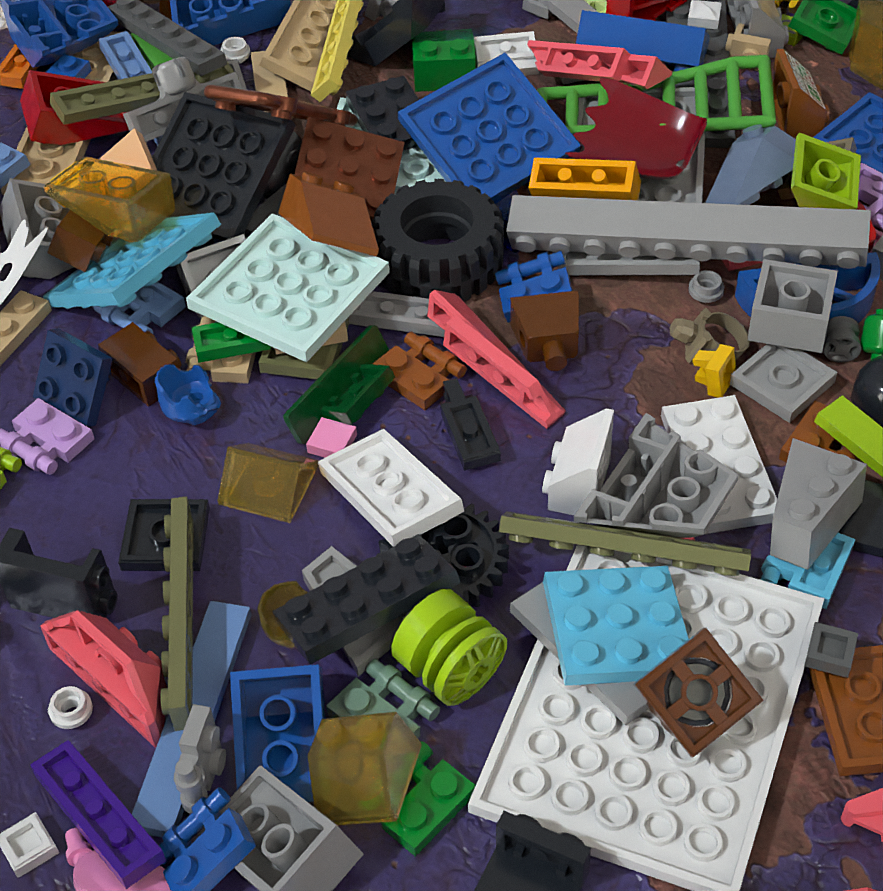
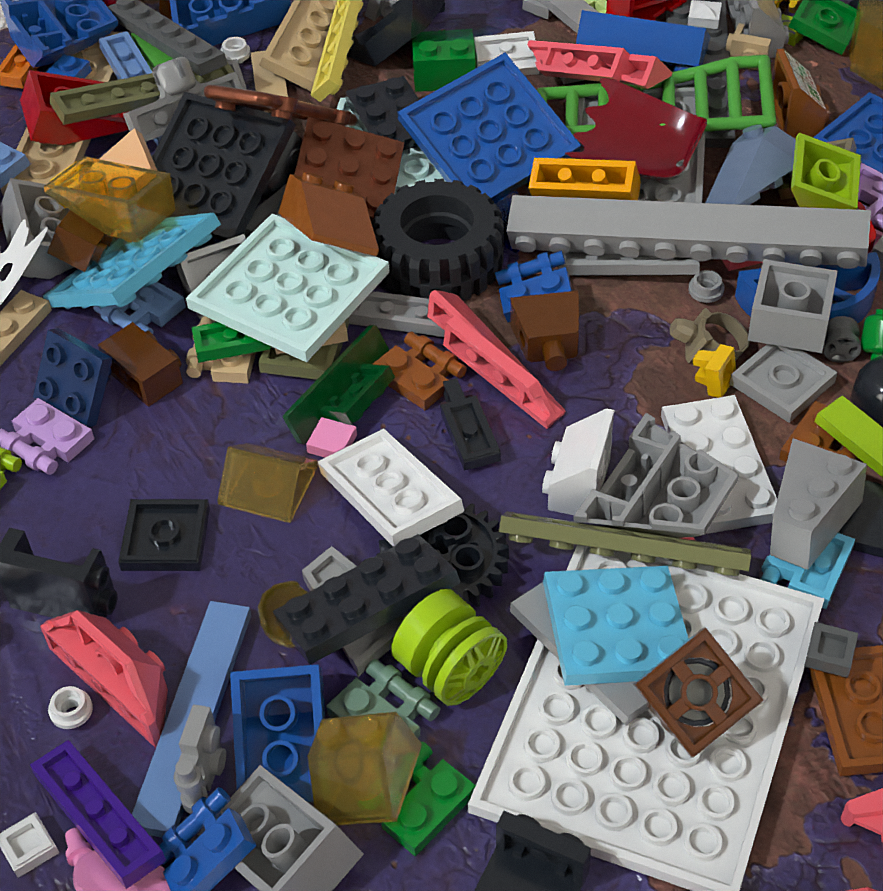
(178, 625): olive plate -> none
(186, 394): blue hair -> none

